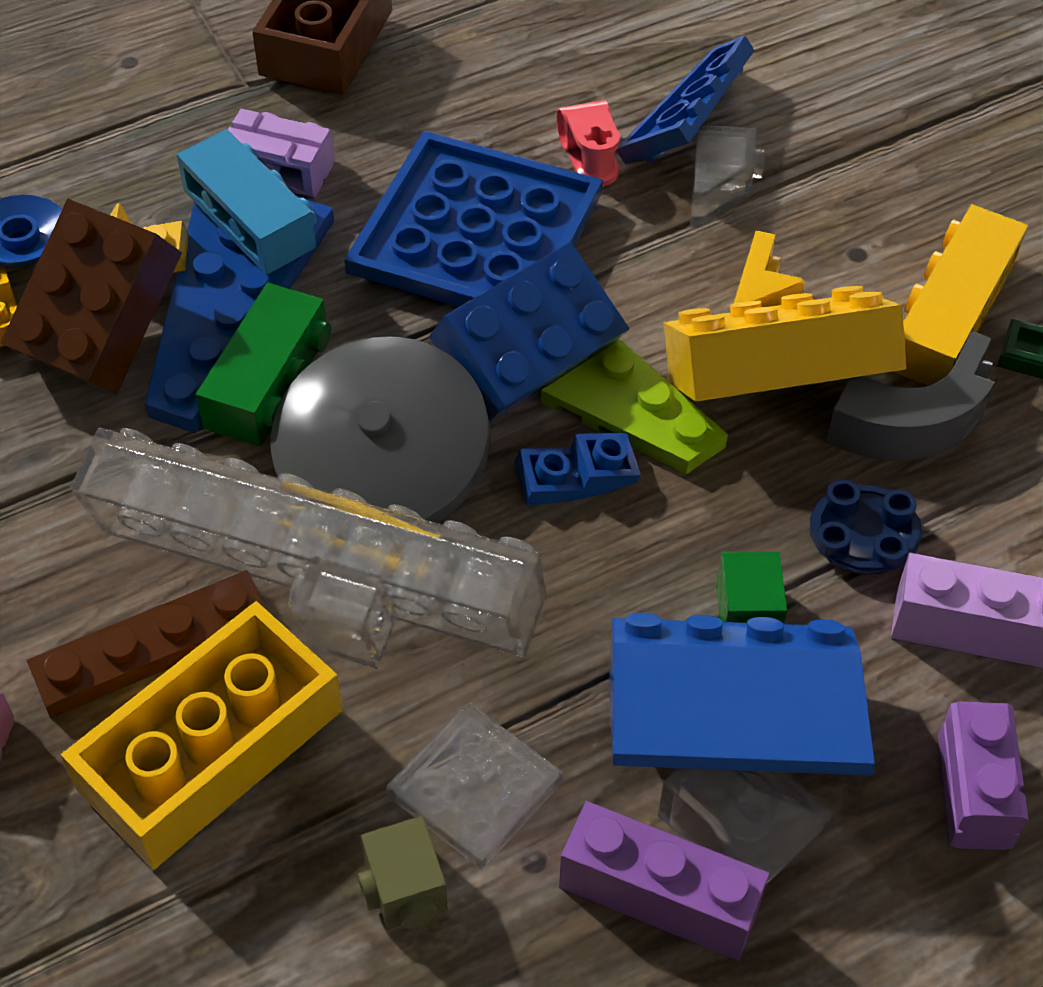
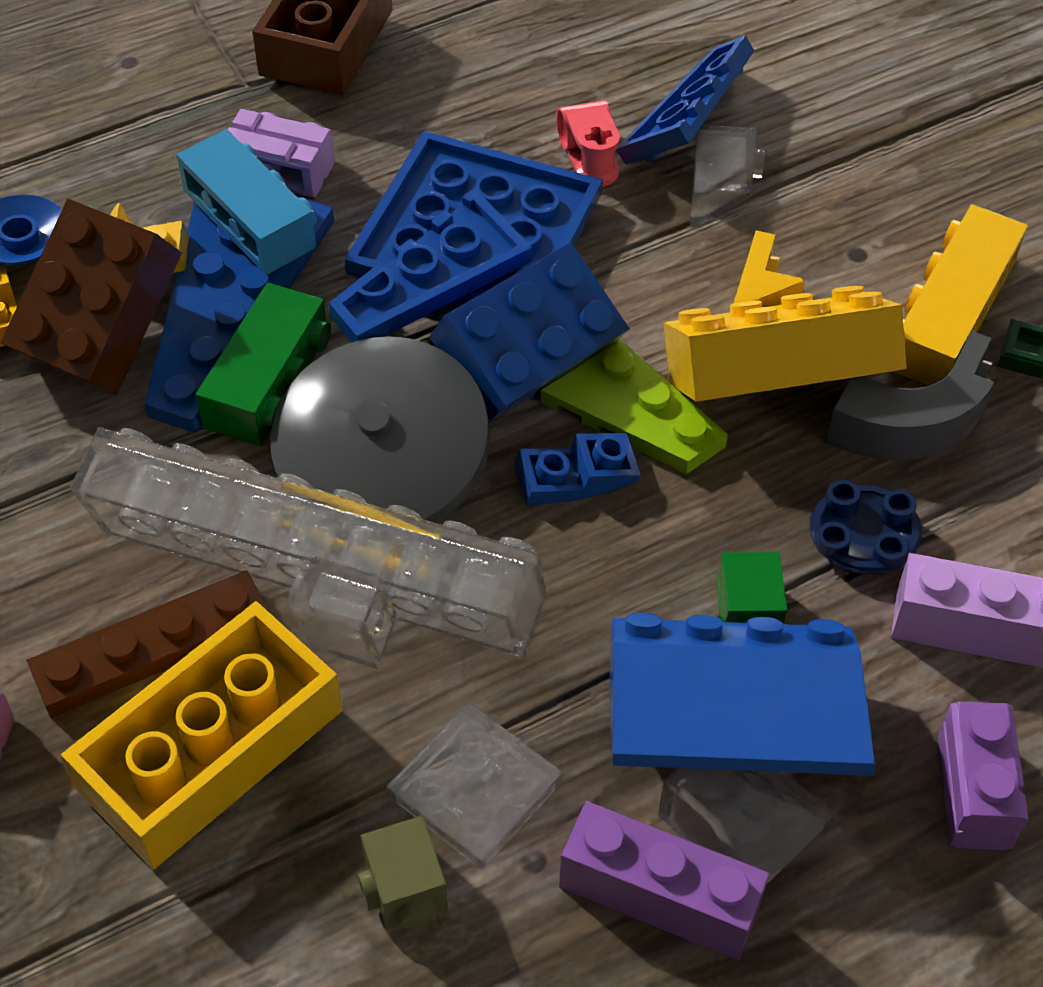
(443, 265): none -> blue wing

